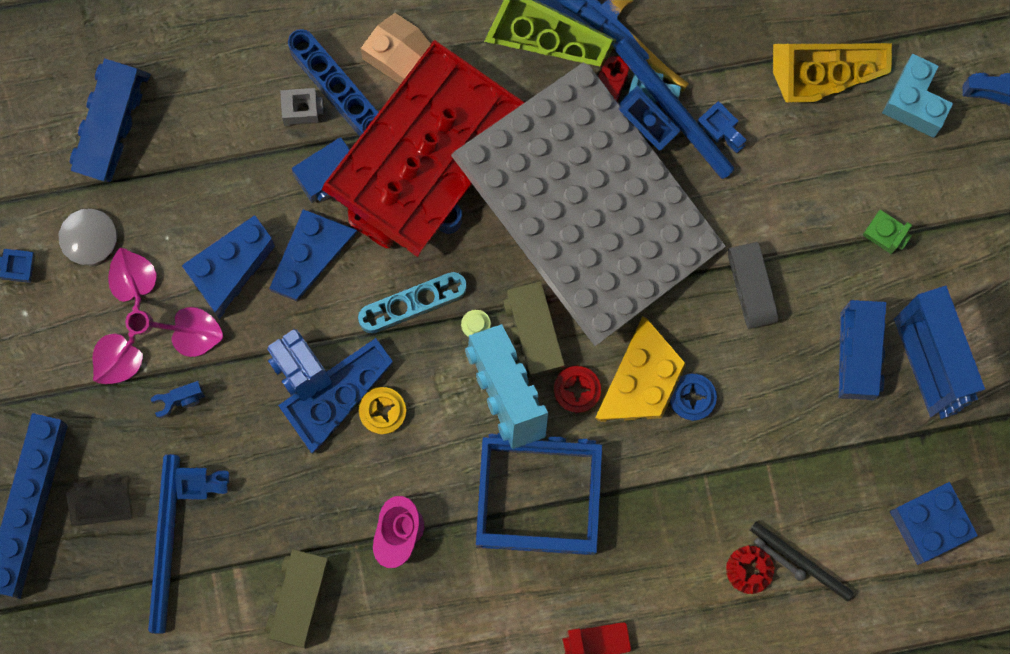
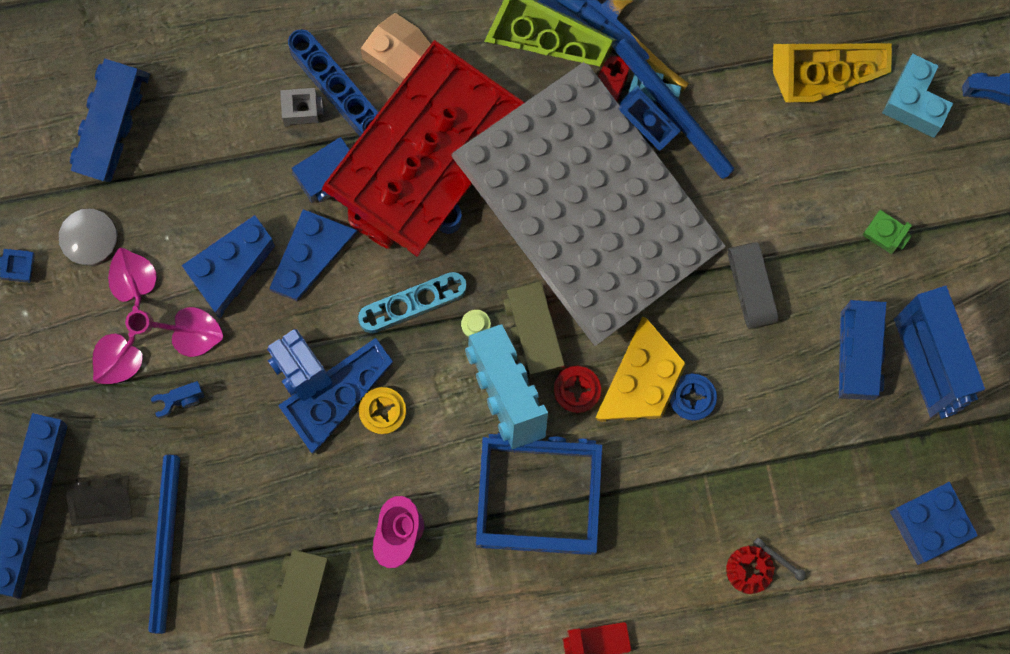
(195, 483): blue plate -> none
(720, 124): blue plate -> none
(801, 561): pearl dark grey bar -> none

